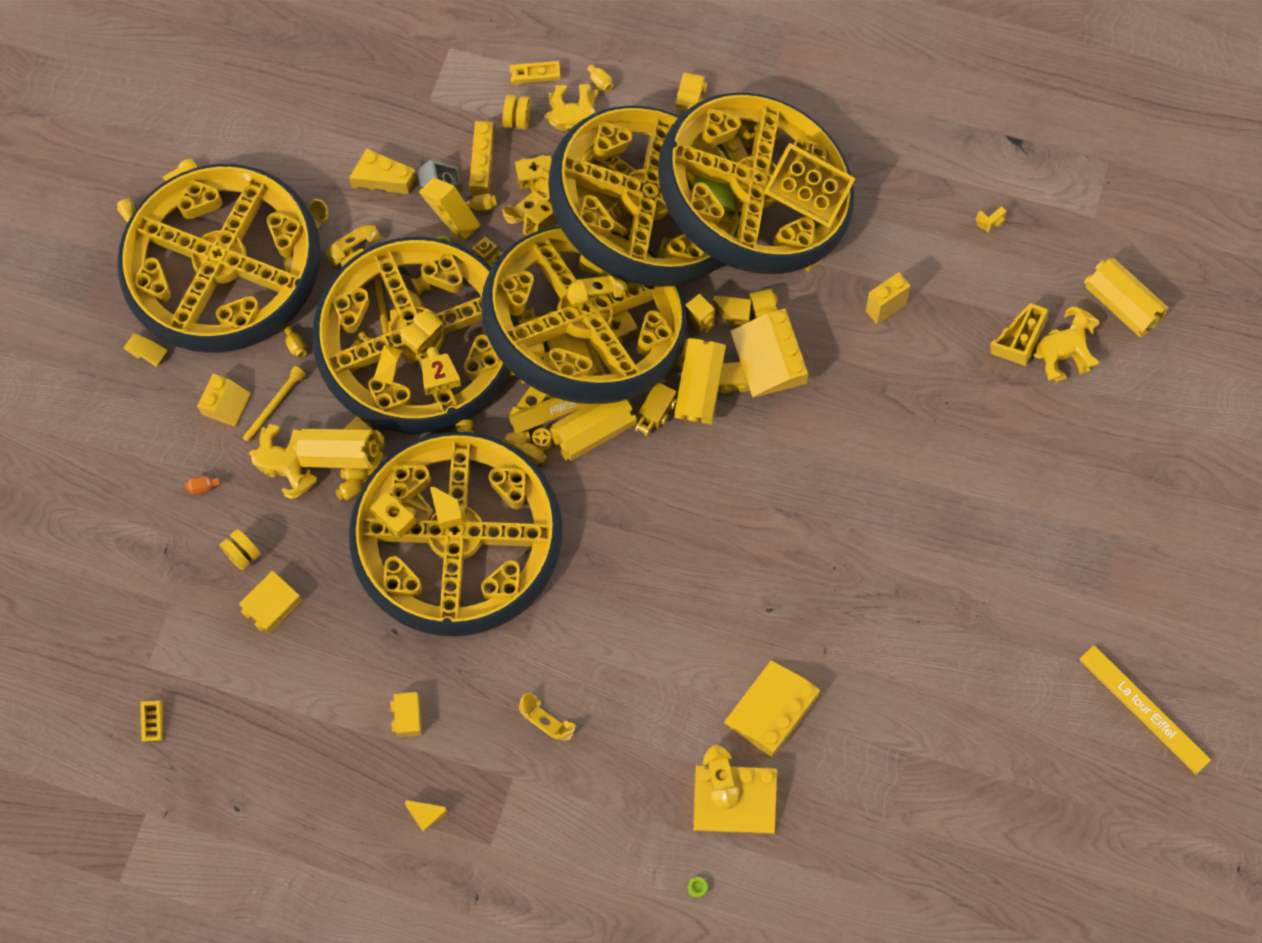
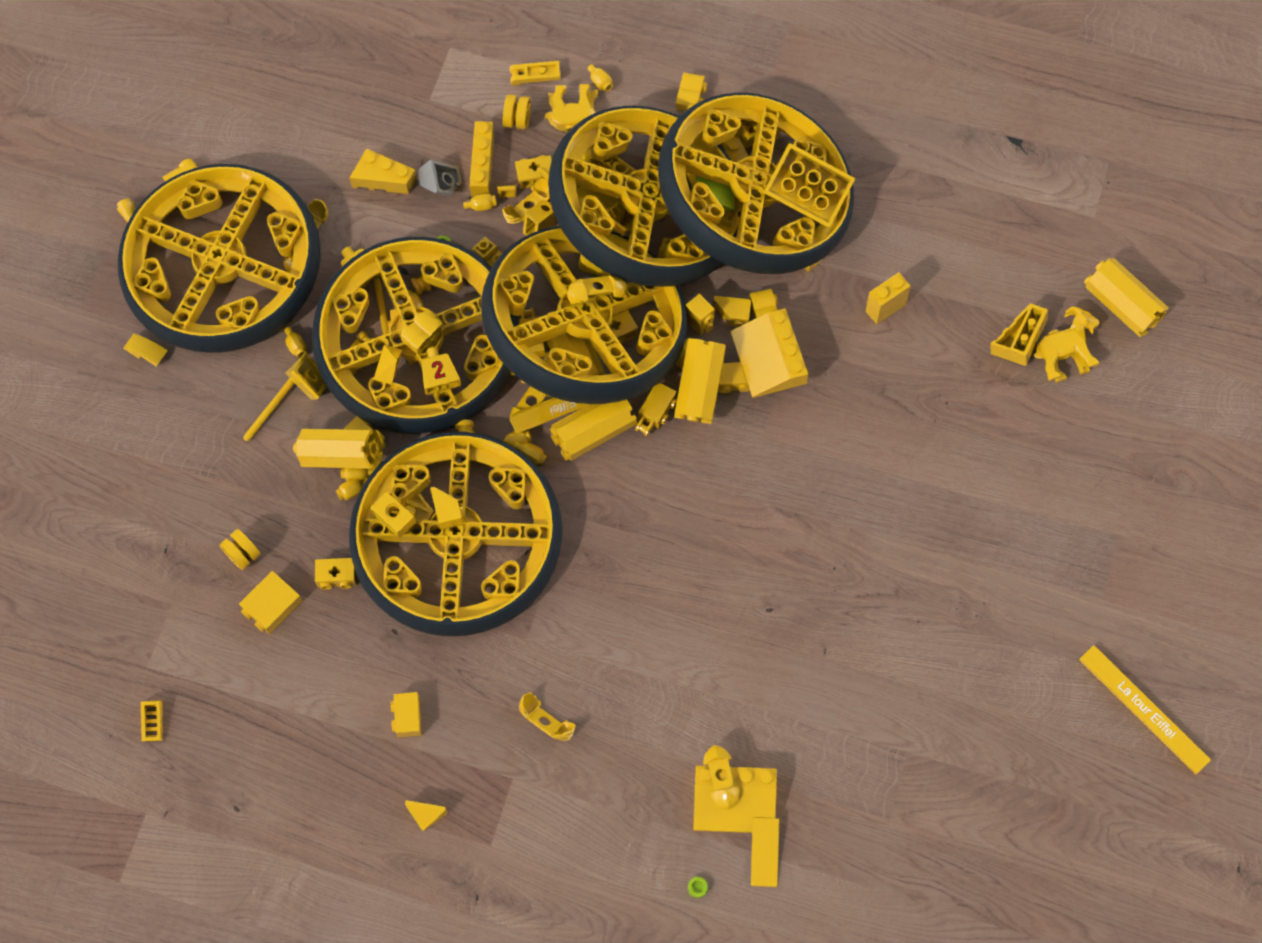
(200, 484): orange plant -> none
(223, 400): yellow slope -> none
(281, 462): yellow animal -> none
(307, 377): none -> yellow slope
(326, 569): none -> yellow brick
(336, 249): yellow piece -> none
(450, 207): yellow wedge -> none
(507, 191): none -> yellow slope
(540, 435): yellow wheel -> none
(764, 852): none -> yellow sticker
(772, 708): yellow slope -> none
(992, 221): yellow bracket -> none

